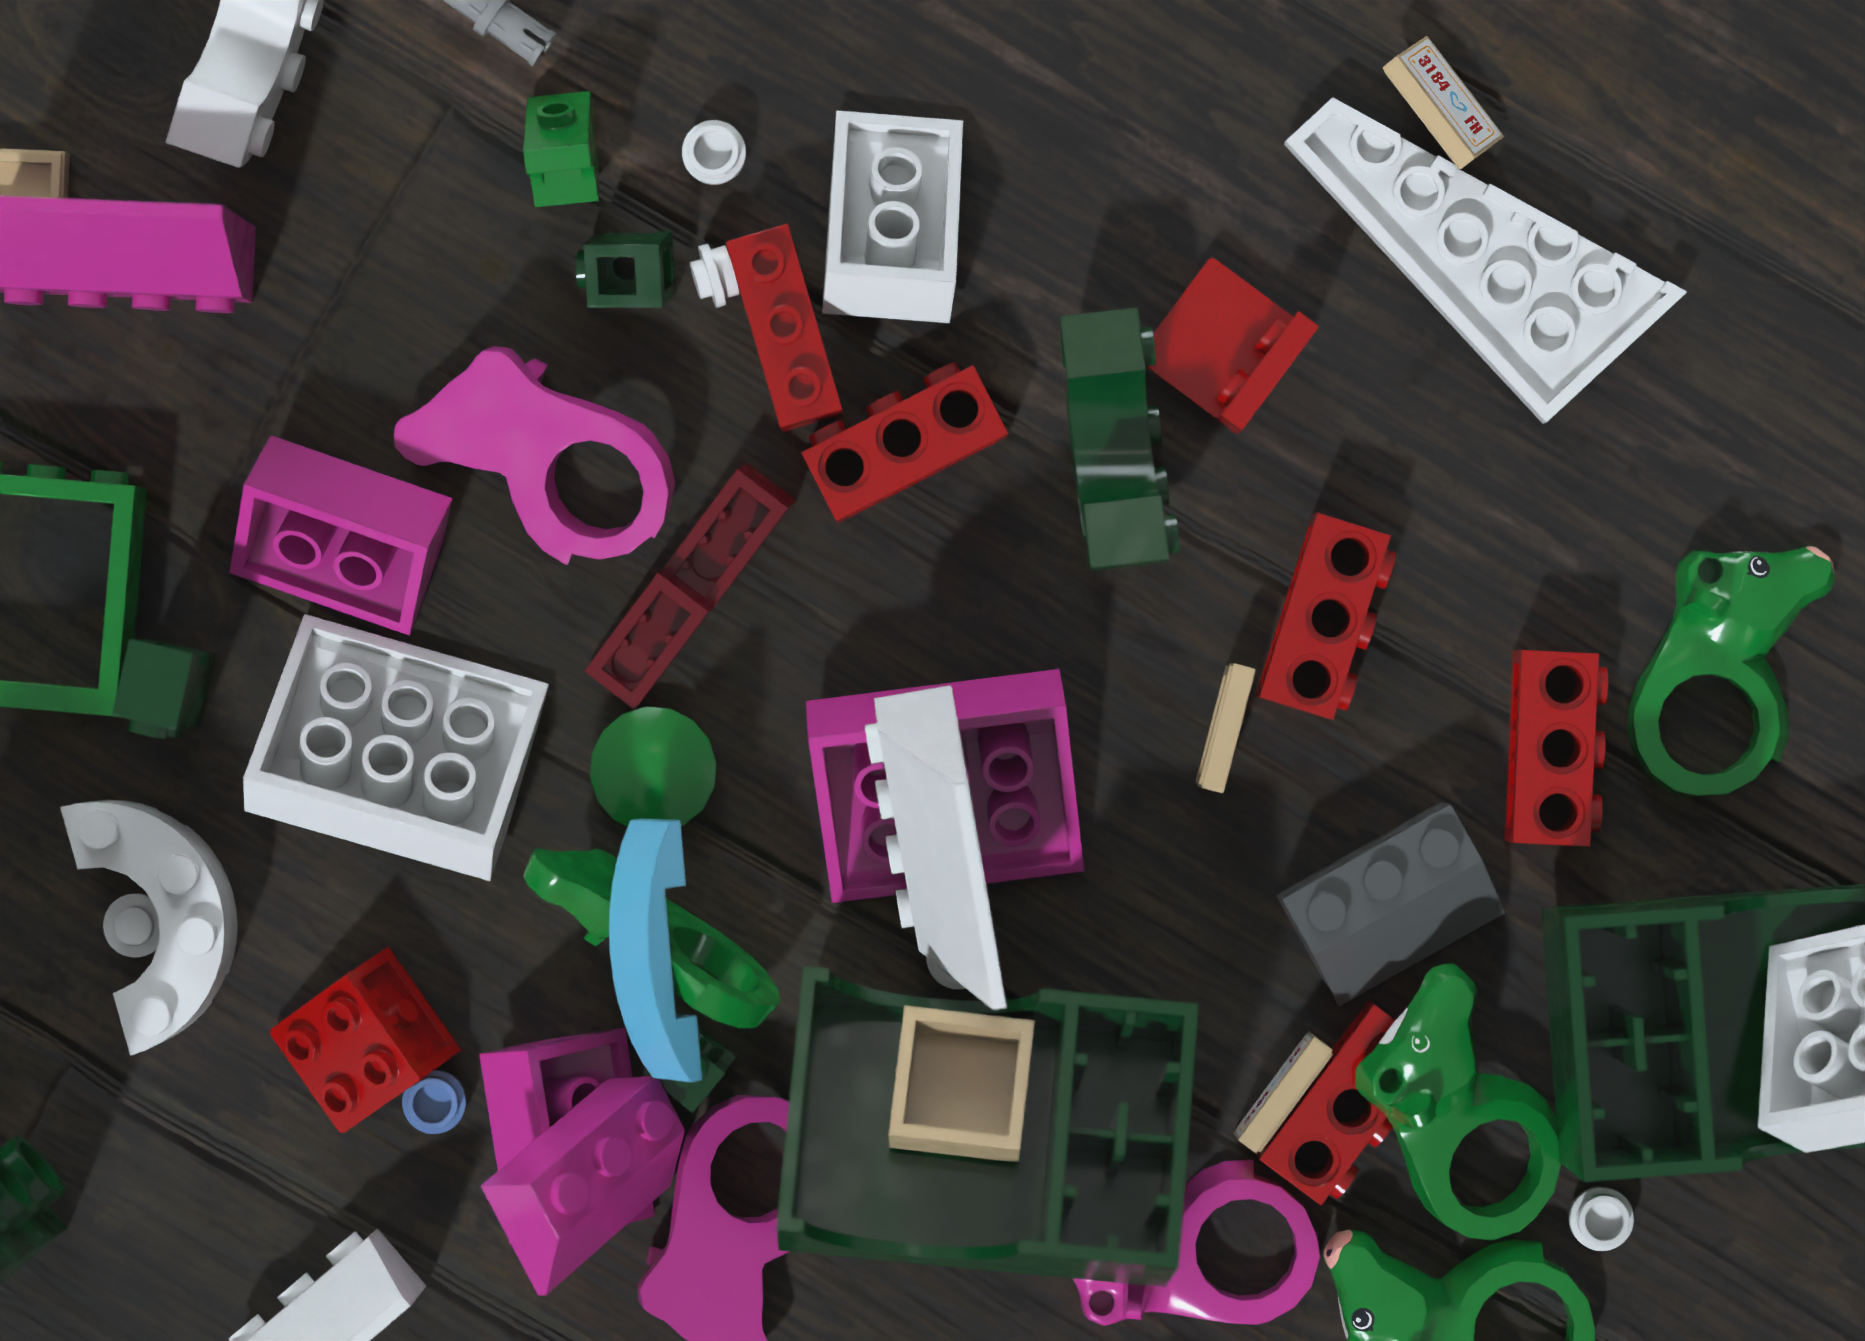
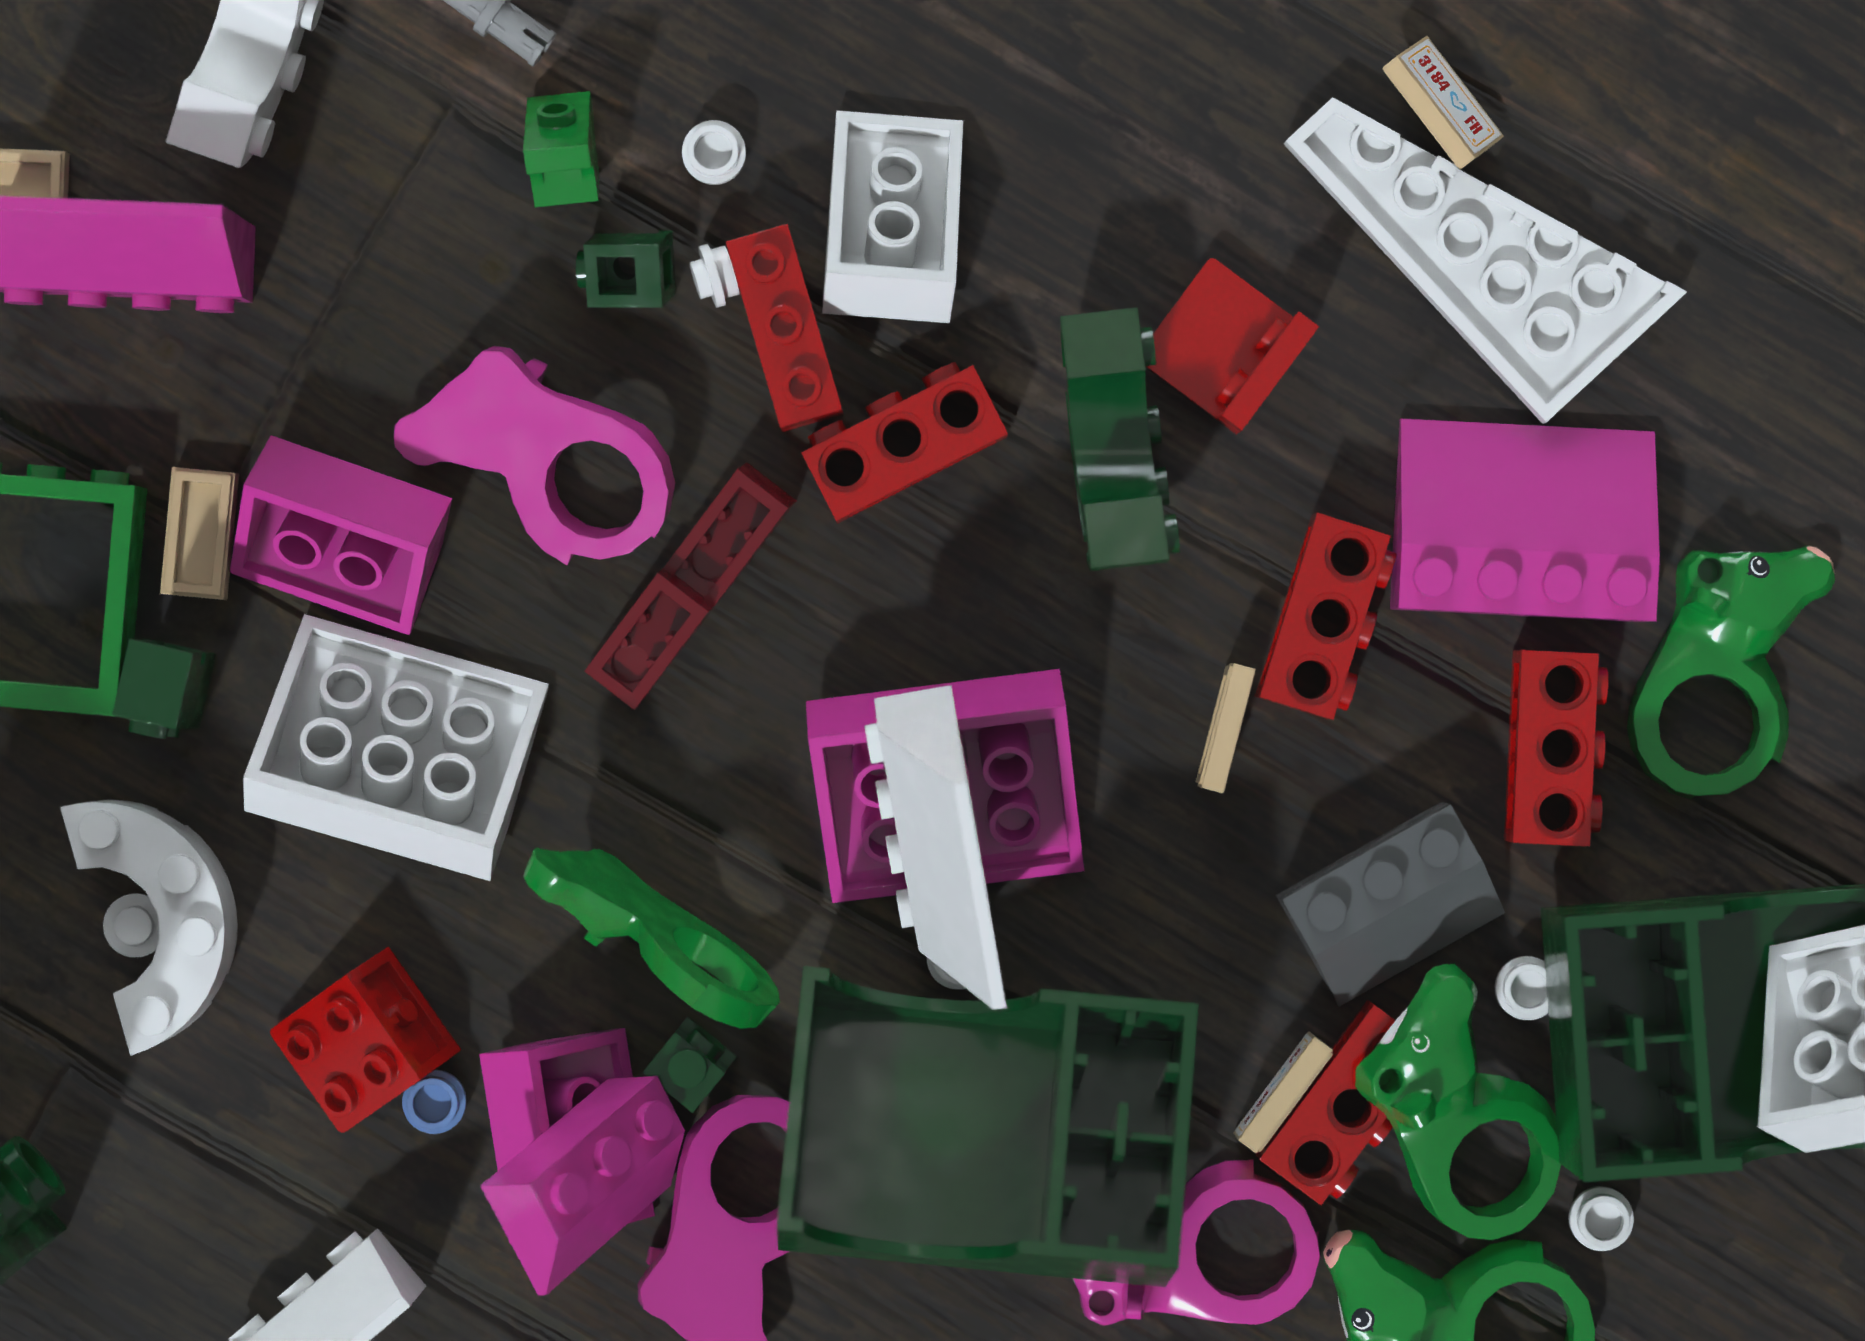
(199, 533): none -> tan tile
(640, 950): medium azure slope -> none
(653, 767): green dish -> none
(961, 1084): tan piece -> none
(1522, 988): none -> white plate
(1526, 521): none -> dark pink slope

